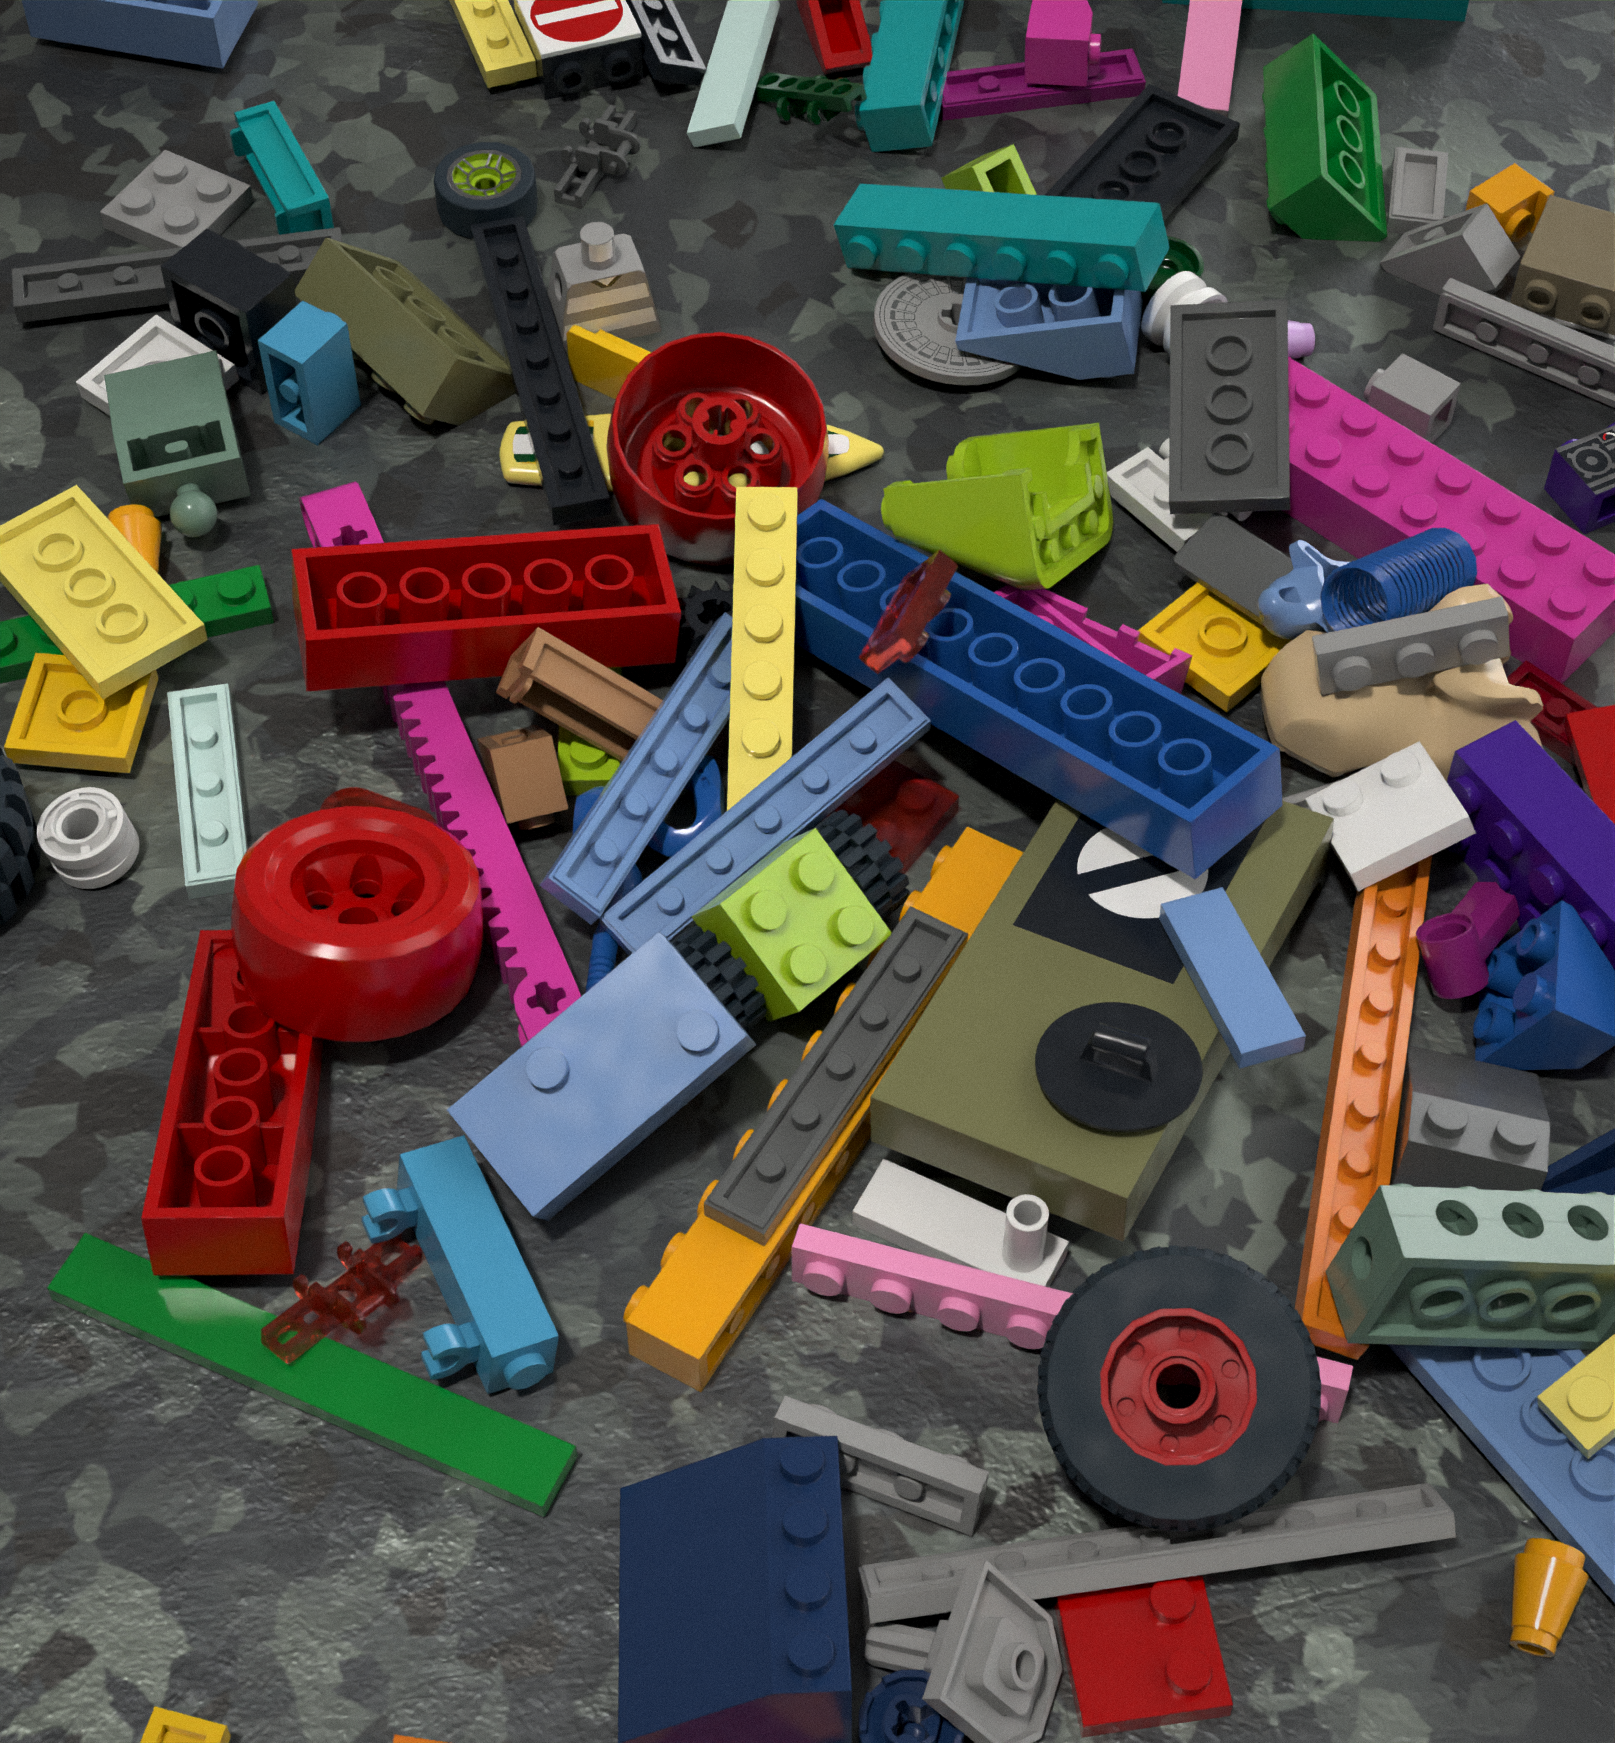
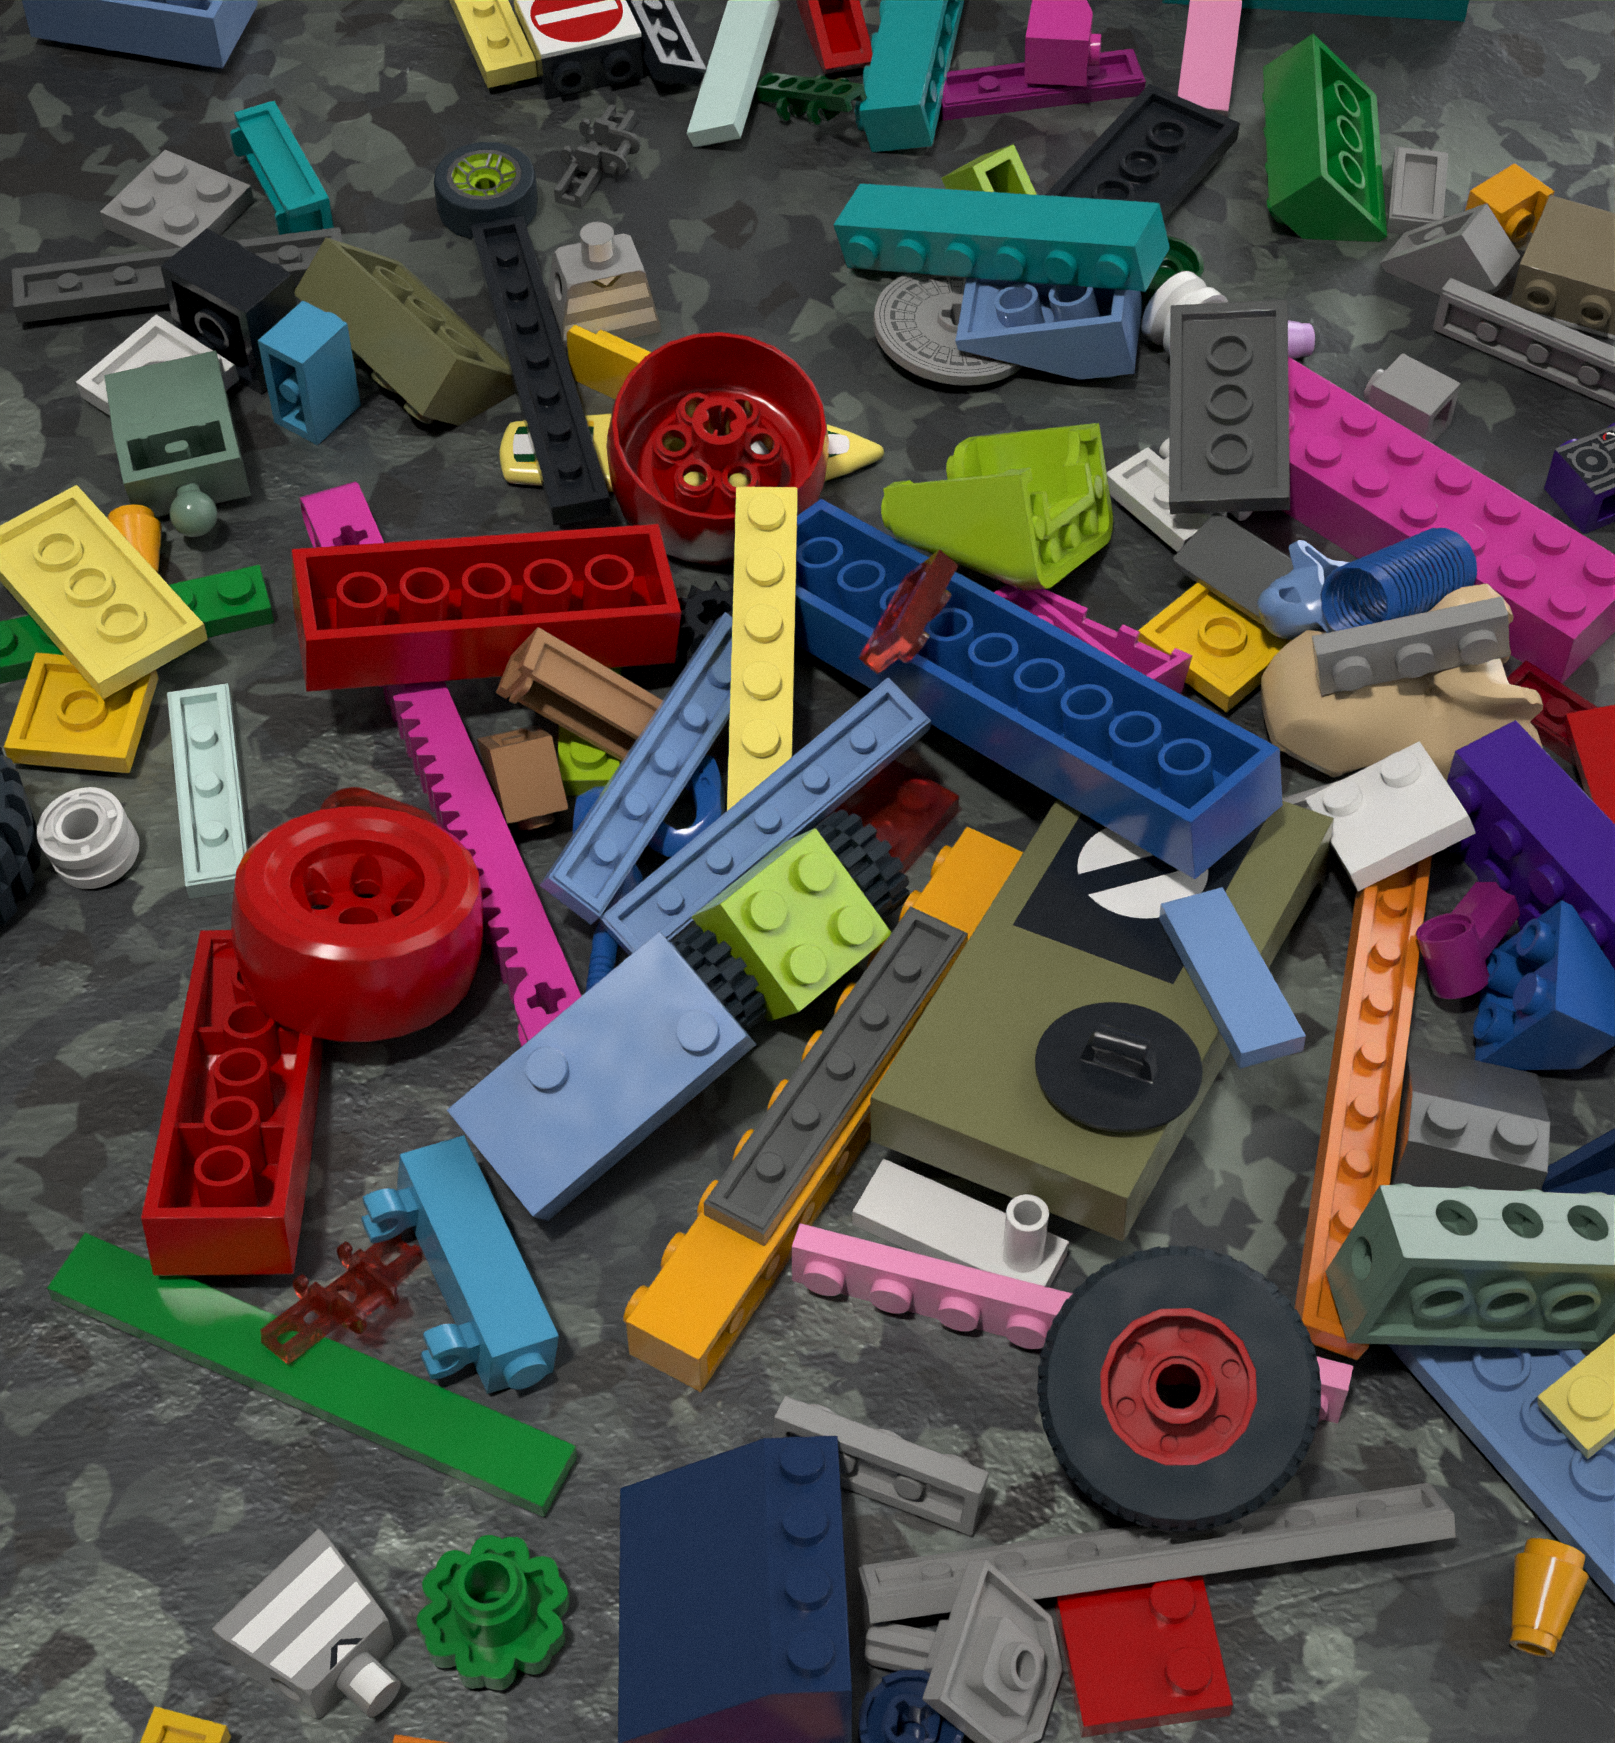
(312, 1634): none -> light grey torso
(493, 1612): none -> green plant

